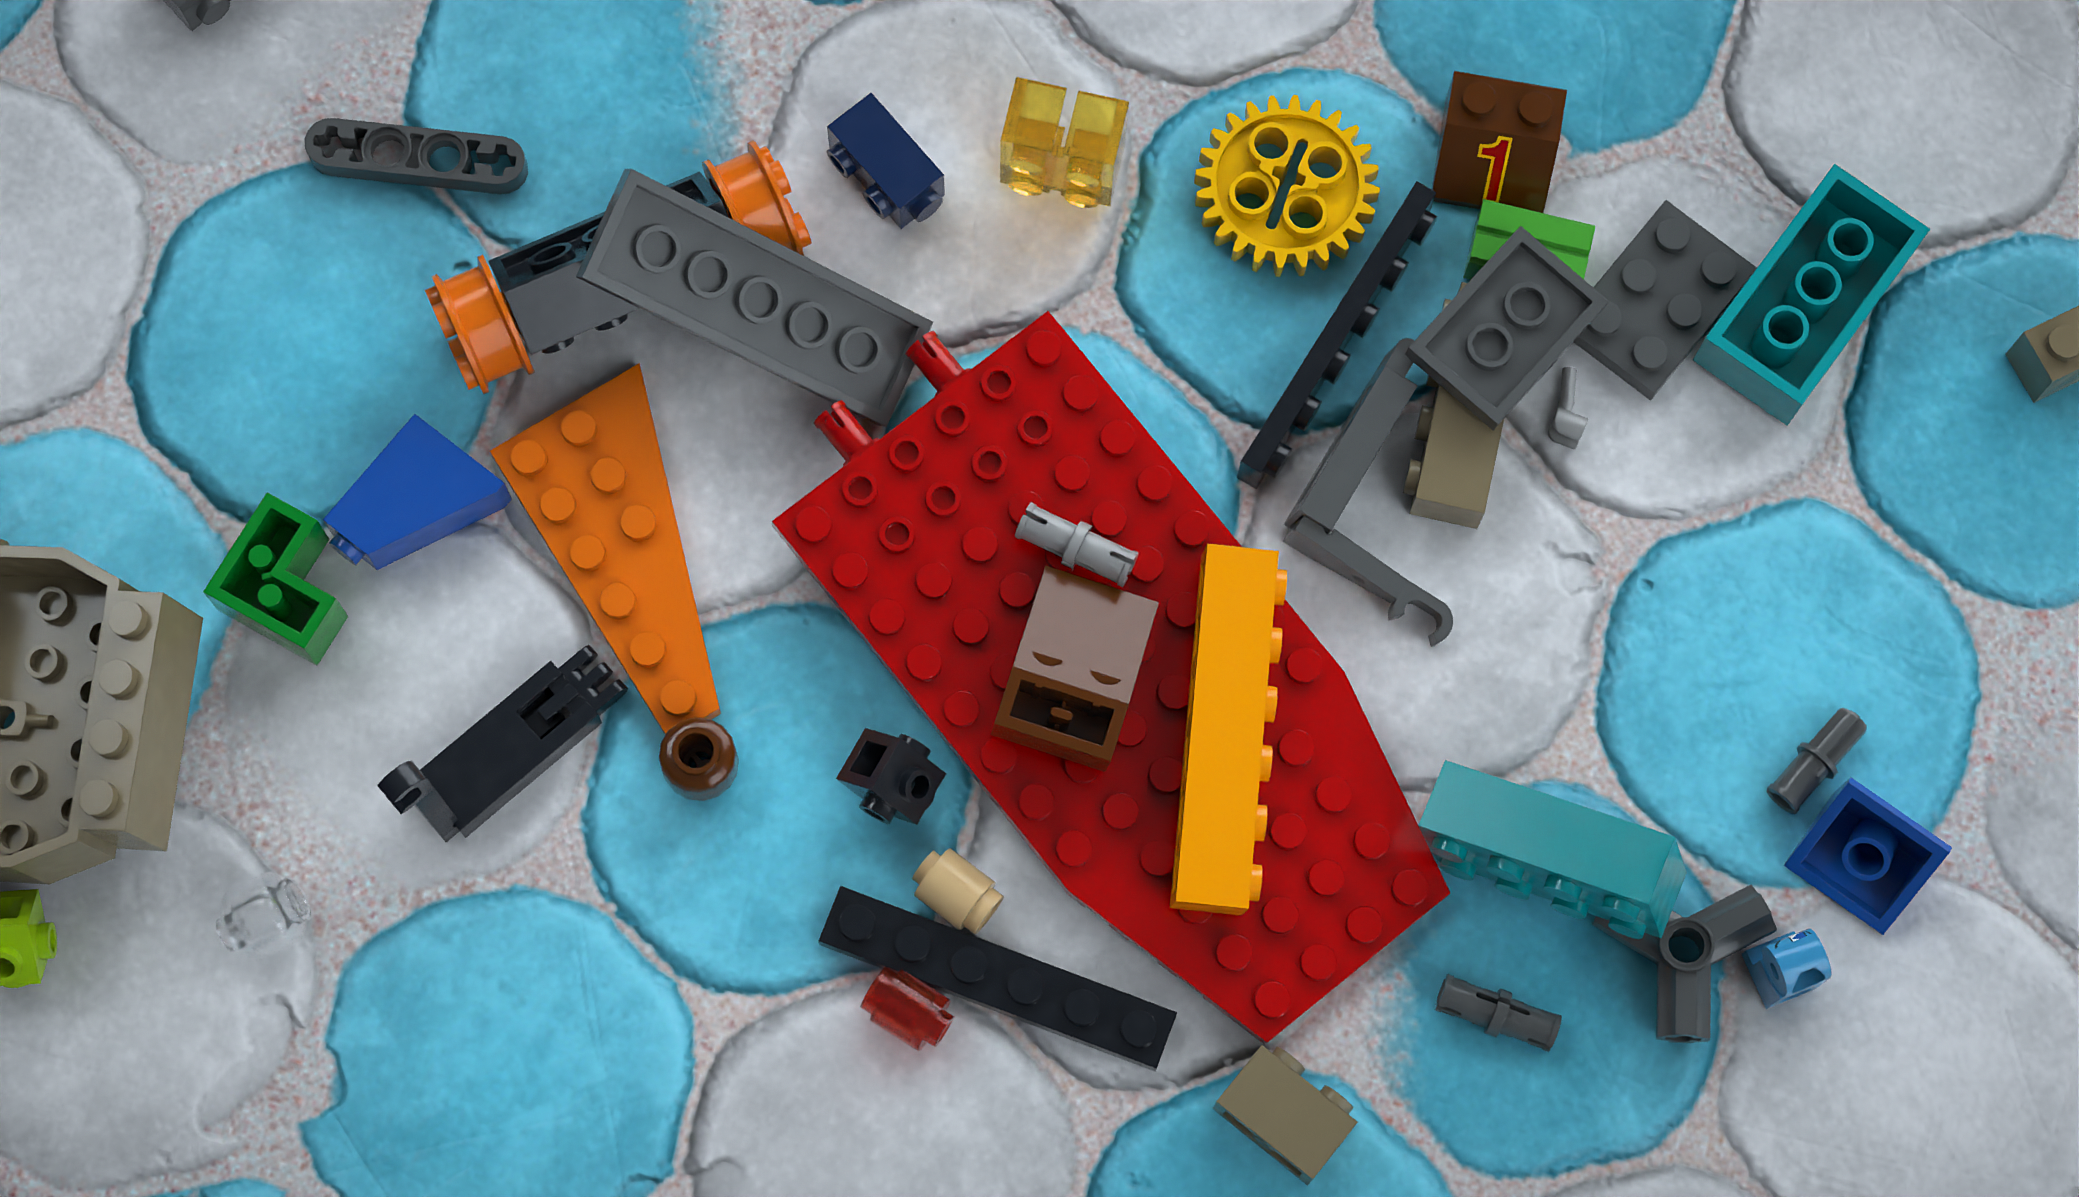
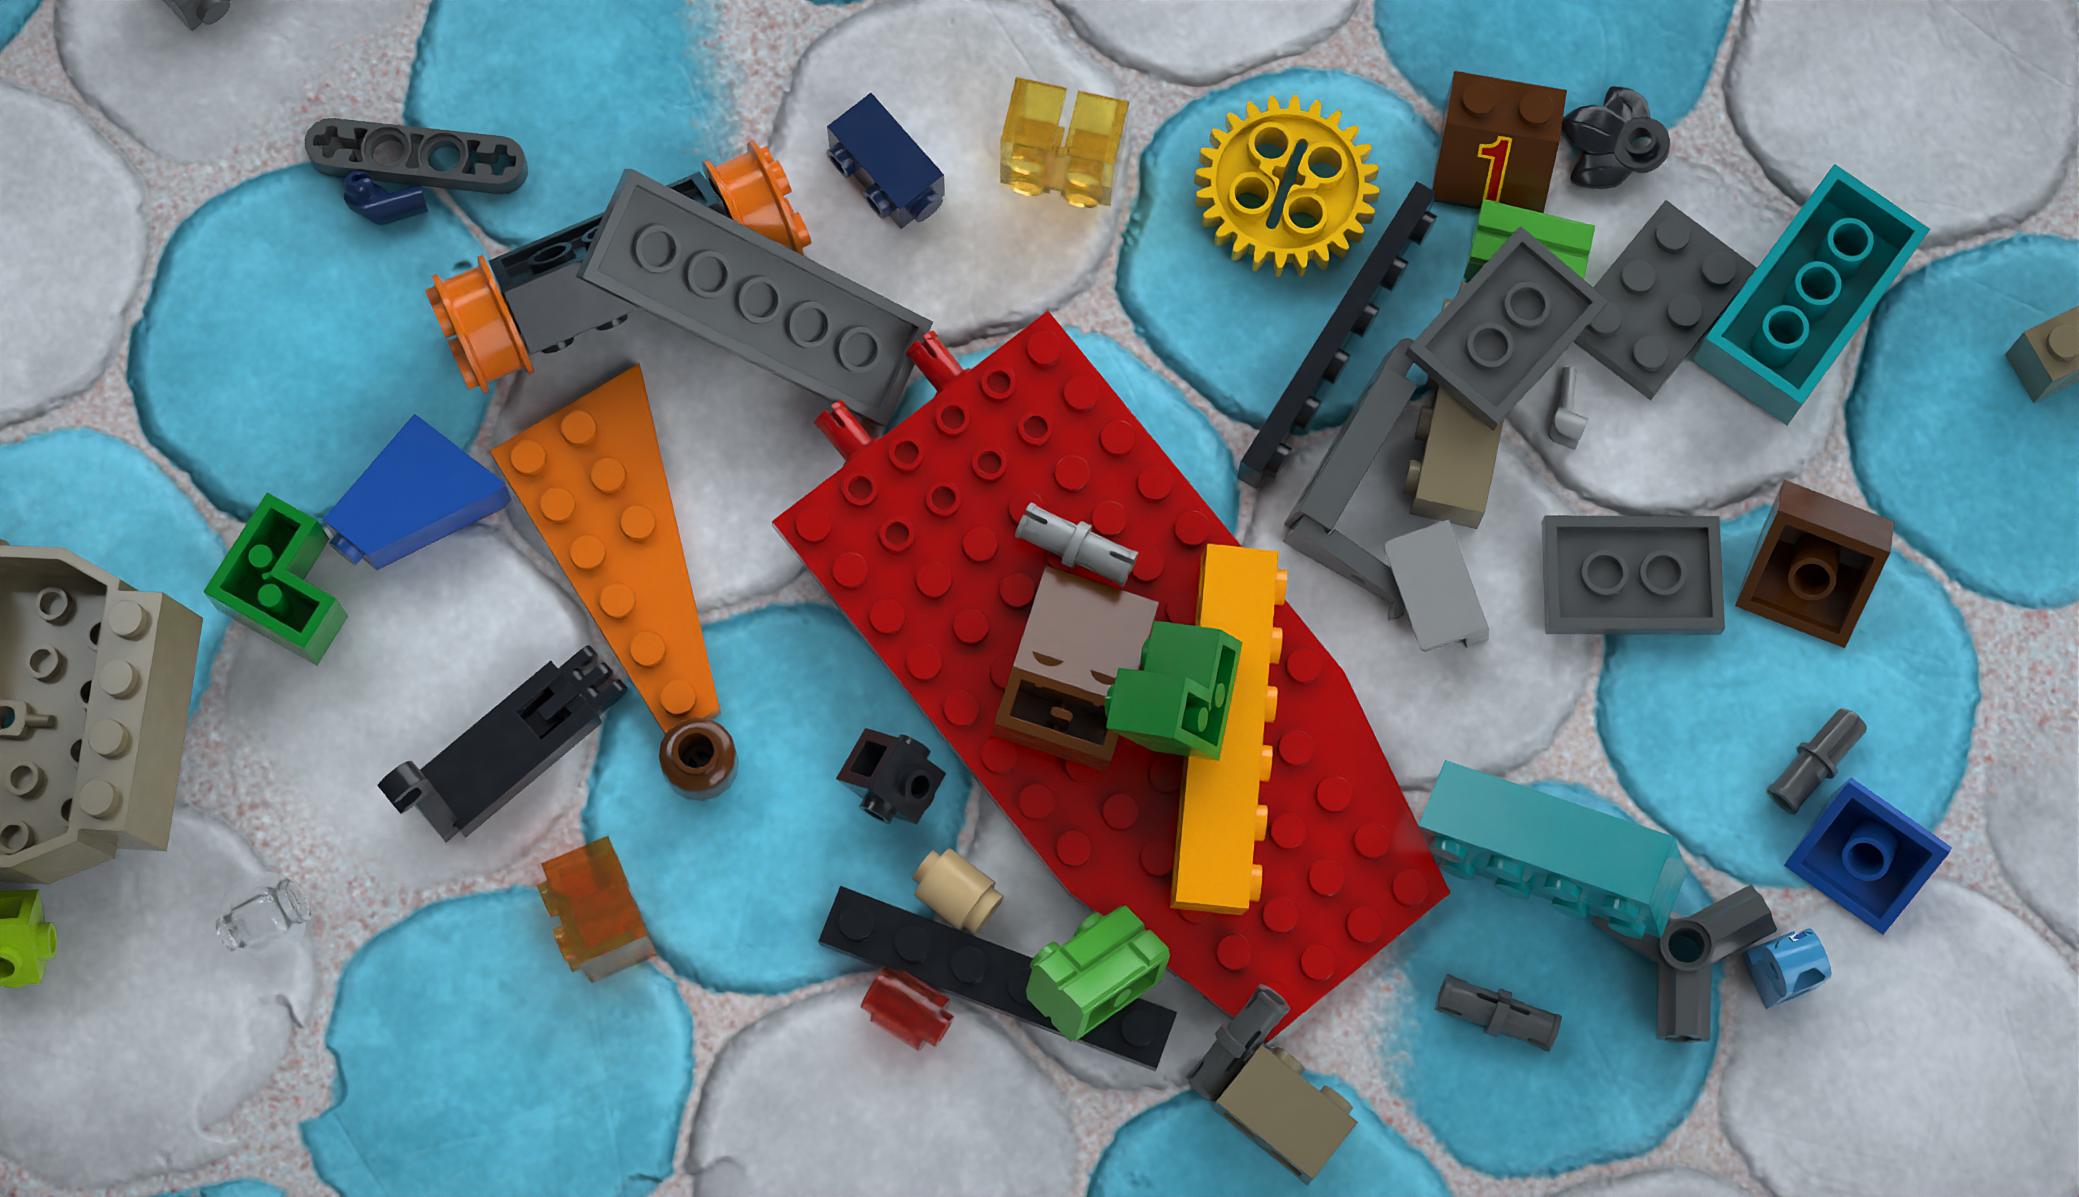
(377, 203): none -> dark blue arm
(597, 911): none -> clear orange brick
(1096, 971): none -> bright green brick
(1180, 695): none -> green brick
(1237, 1042): none -> dark grey pin
(1436, 587): none -> light grey panel
(1607, 137): none -> black plate
(1632, 575): none -> dark grey plate
(1815, 563): none -> reddish brown slope

